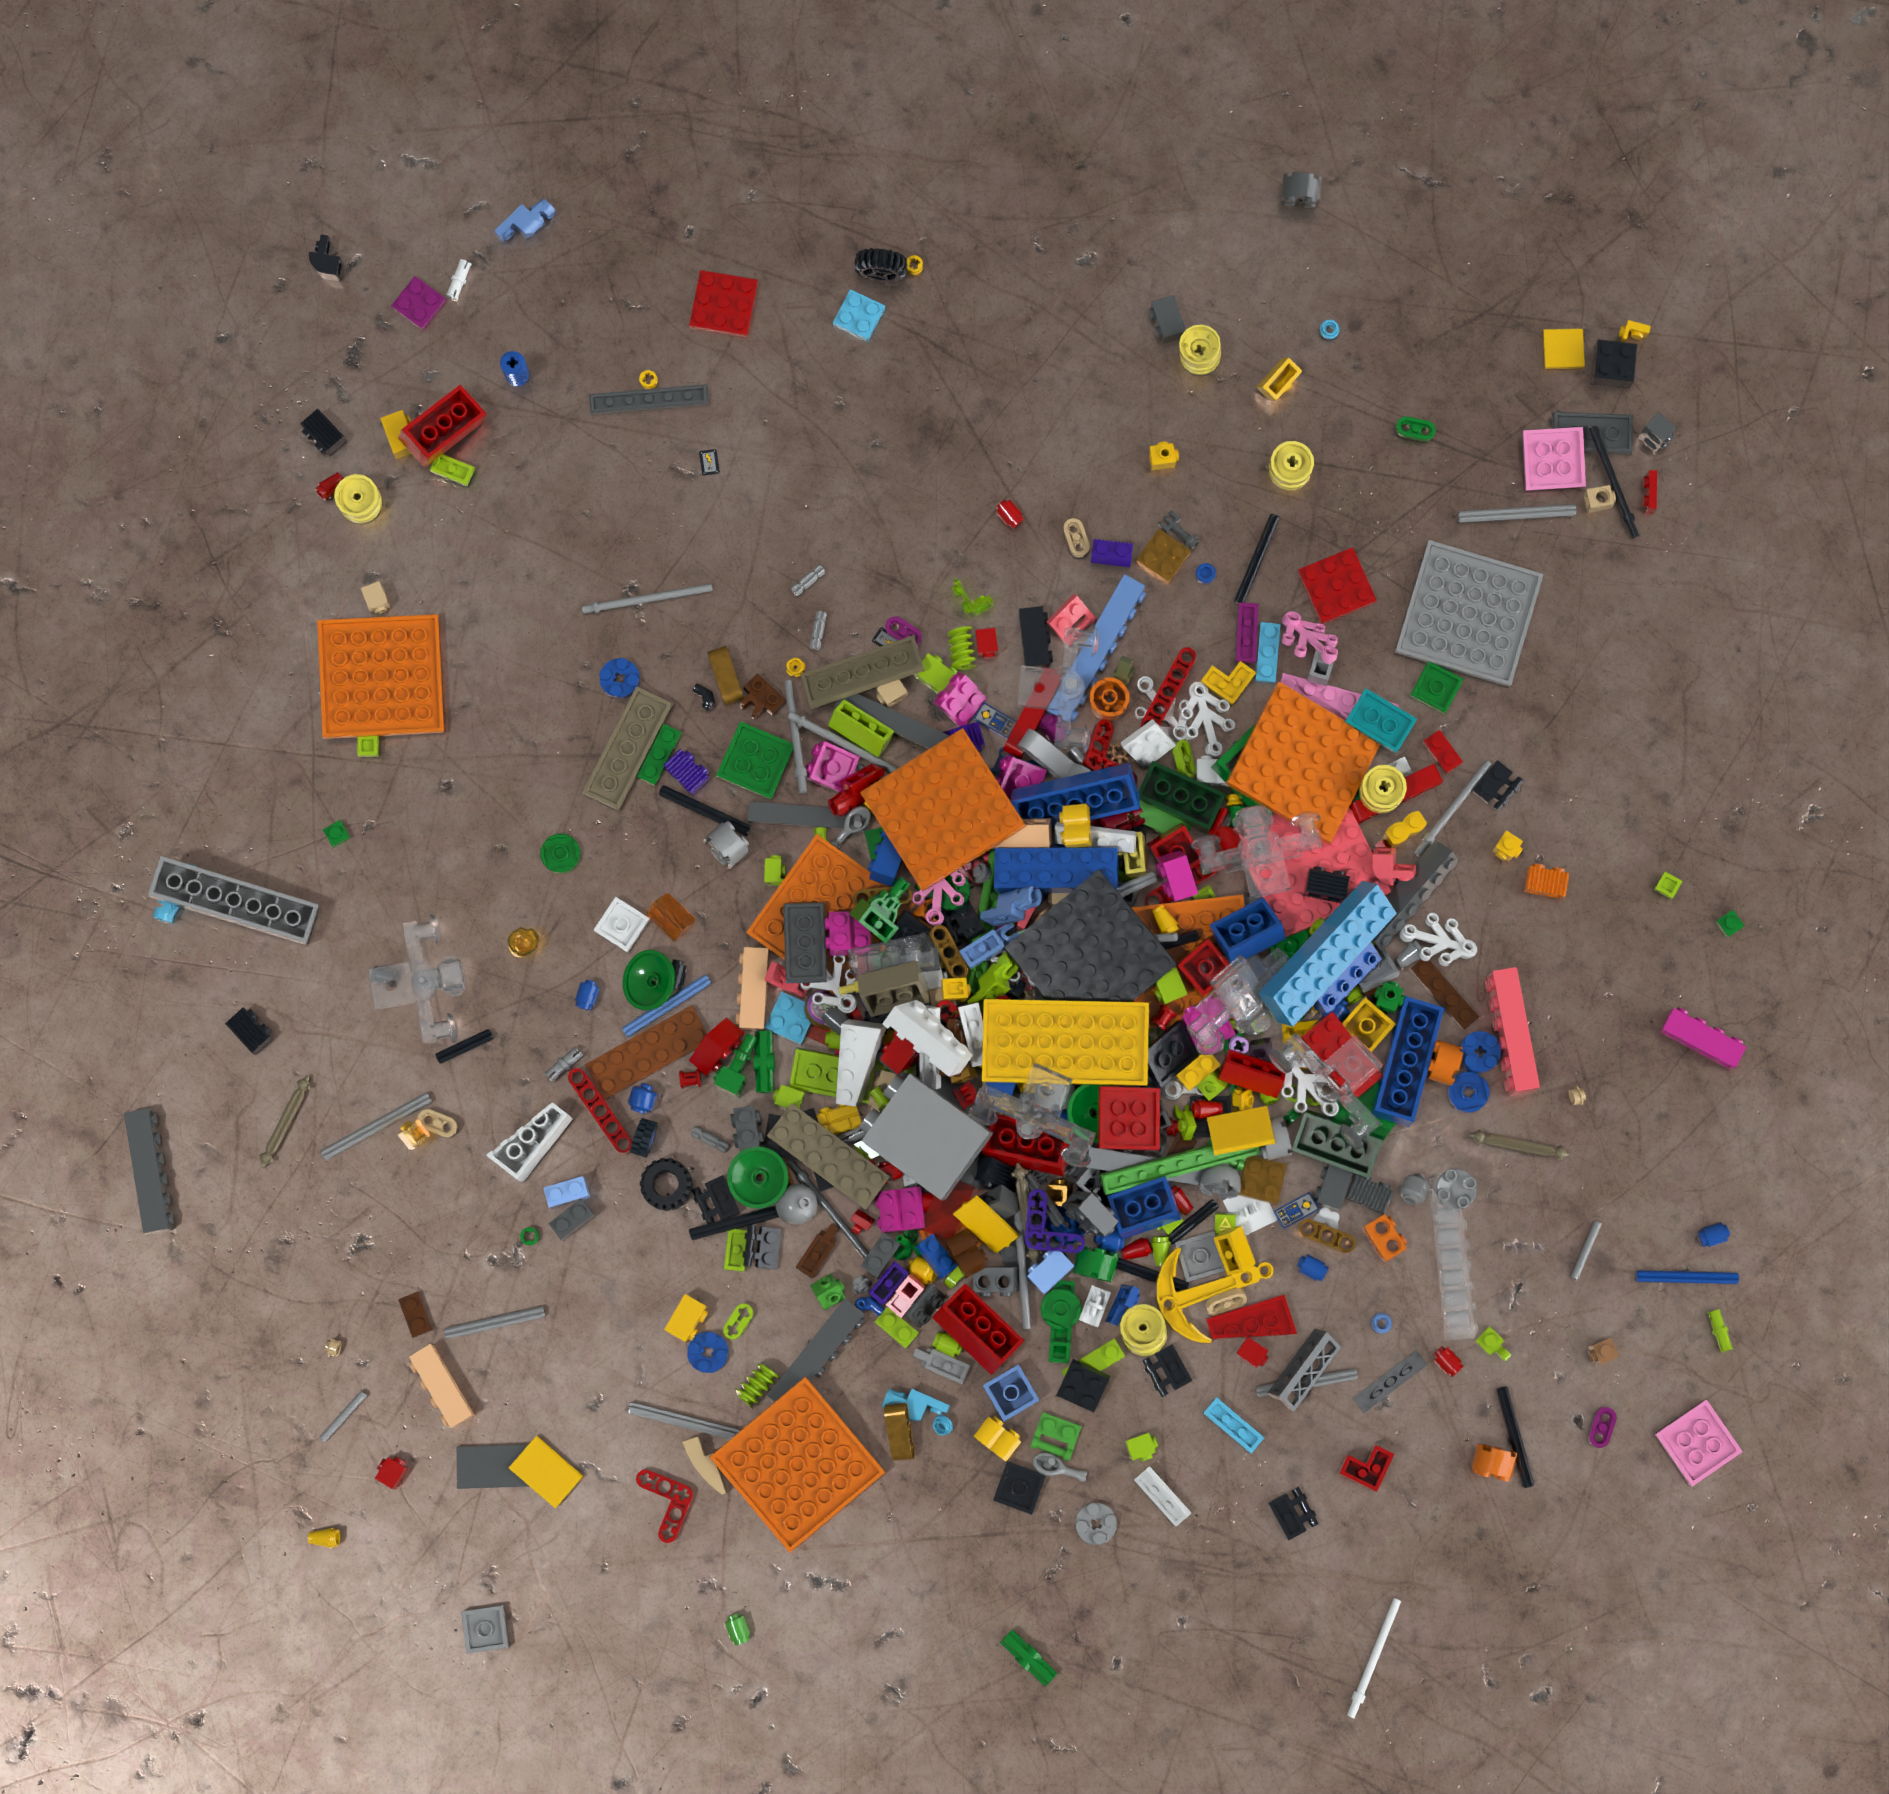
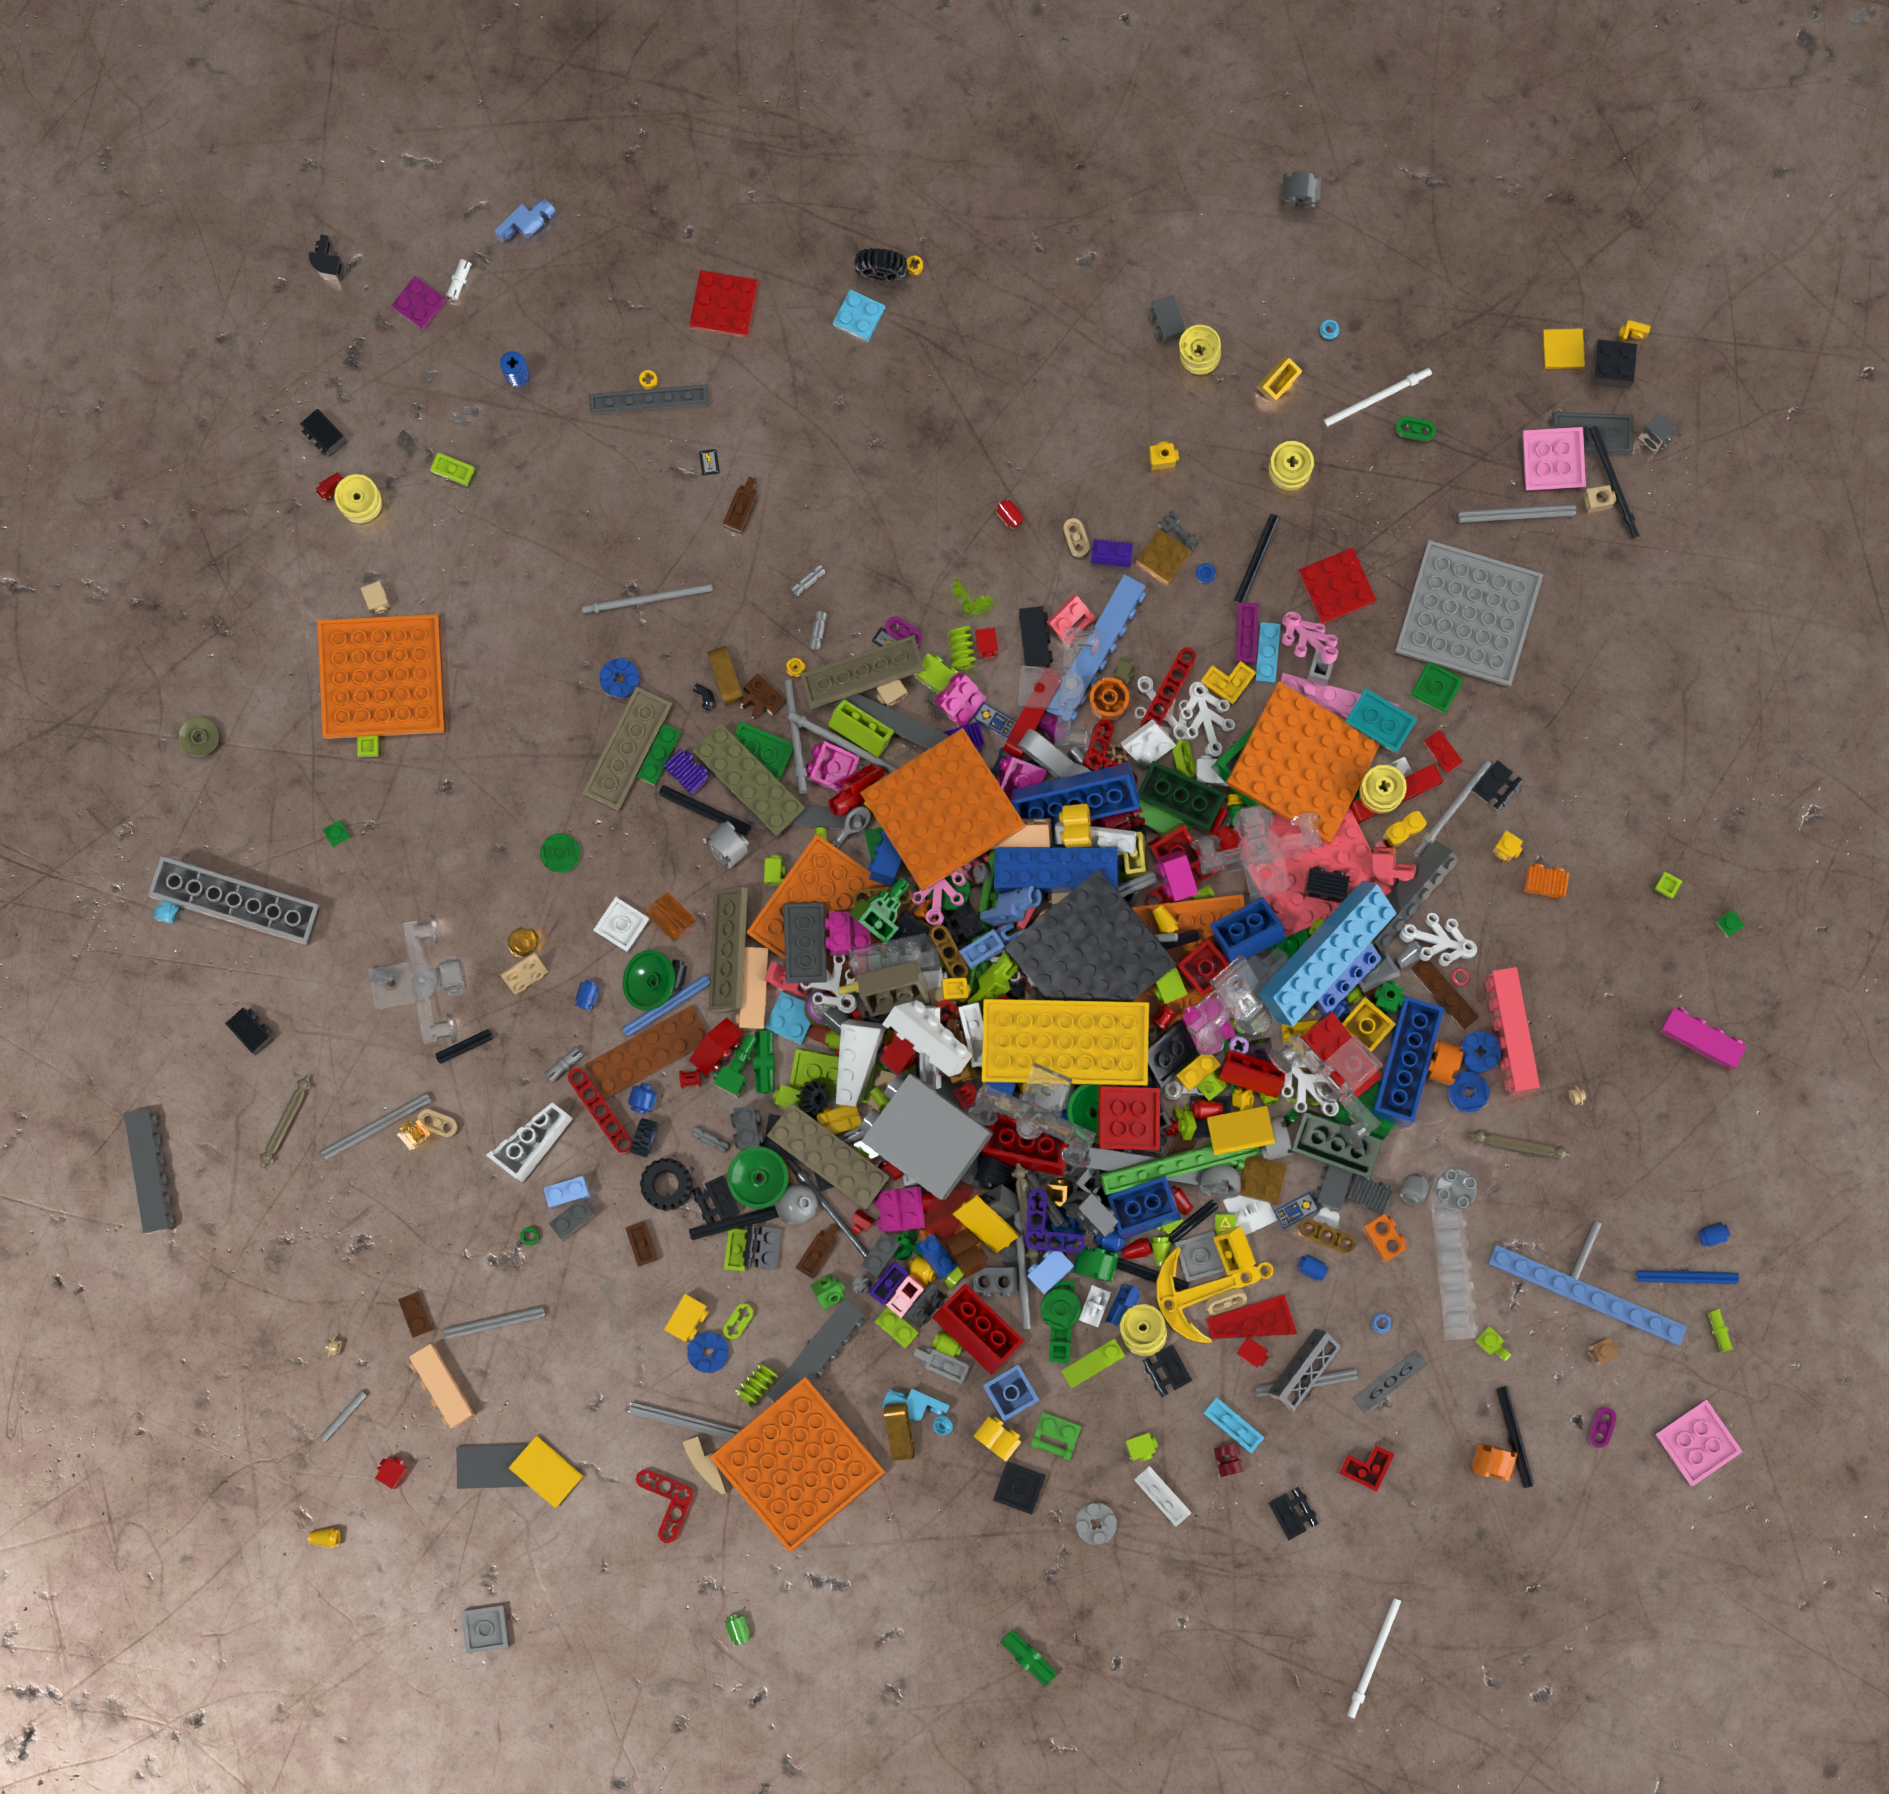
(191, 730): none -> olive dish
(392, 425): yellow brick -> none
(442, 426): red brick -> none
(524, 973): none -> tan hinge
(641, 1243): none -> reddish brown plate
(728, 949): none -> dark tan plate
(741, 506): none -> reddish brown hinge
(749, 780): none -> olive plate
(813, 1097): none -> black gear
(869, 1303): blue arm -> none
(1051, 1465): light grey piece -> none
(1083, 1385): black plate -> none
(1229, 1467): none -> dark red wheel
(1410, 380): none -> white bar
(1447, 1361): red brick -> none
(1460, 983): none -> coral piece
(1587, 1295): none -> medium blue plate
(1649, 500): red plate -> none

